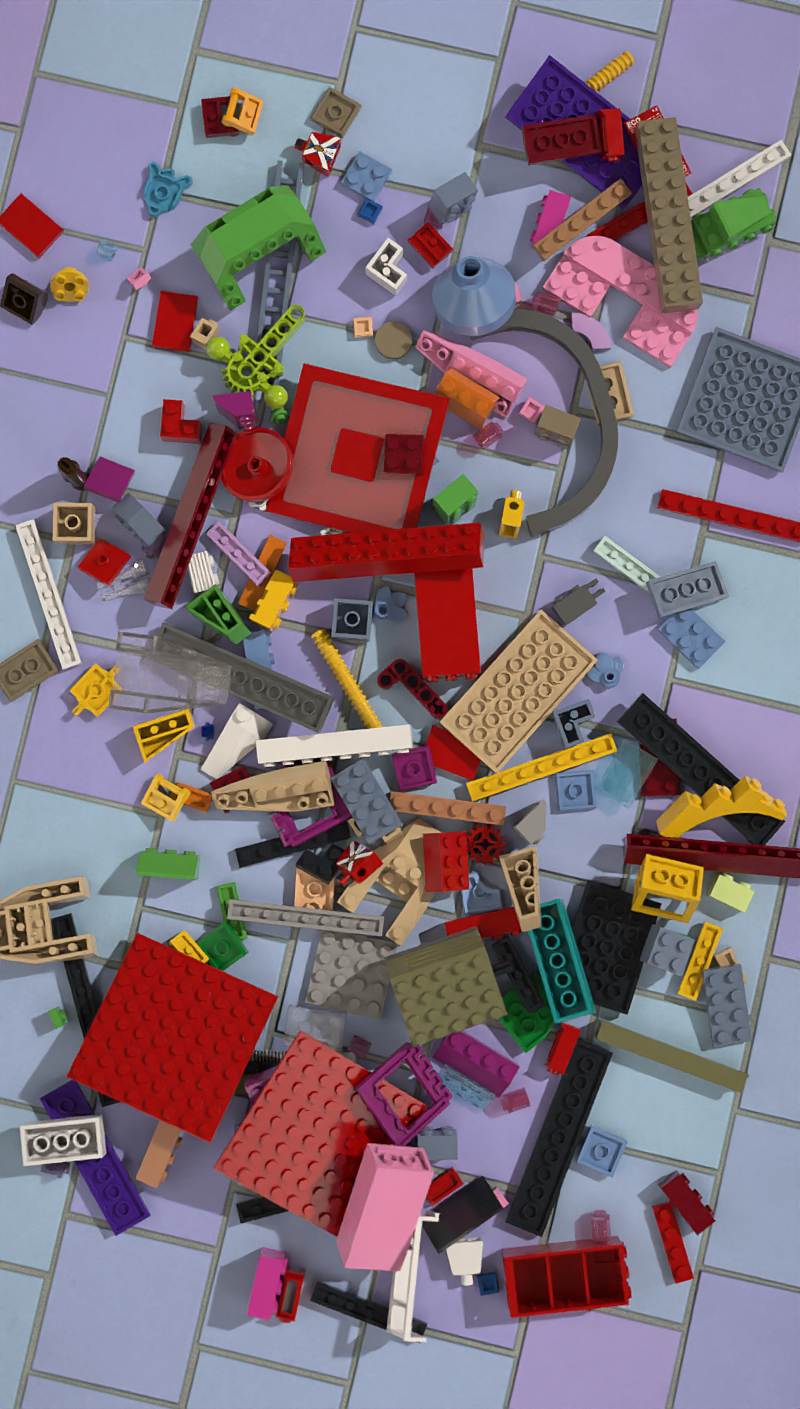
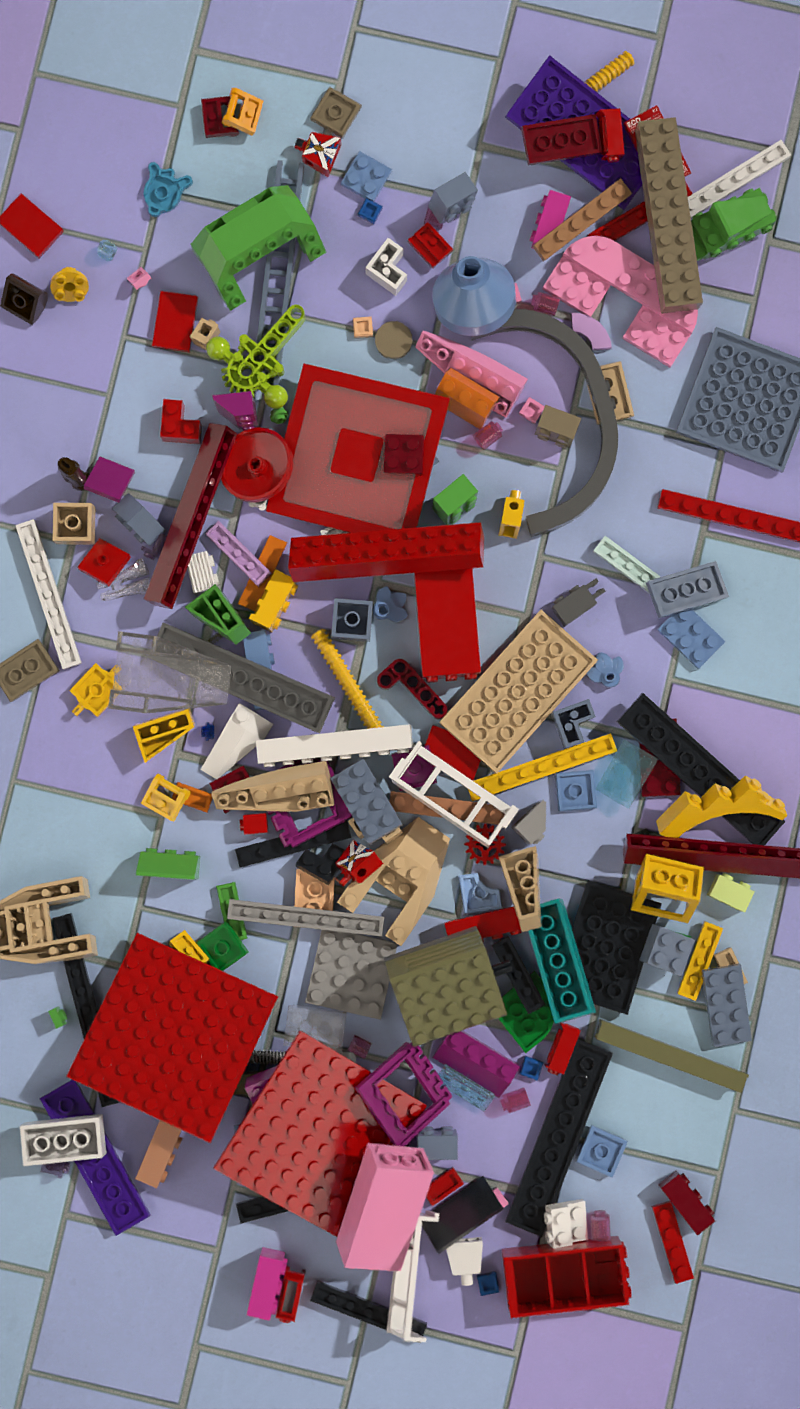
(254, 823): none -> red brick
(442, 766): none -> white piece
(446, 861): red brick -> none
(531, 1068): none -> blue tile
(566, 1223): none -> white plate

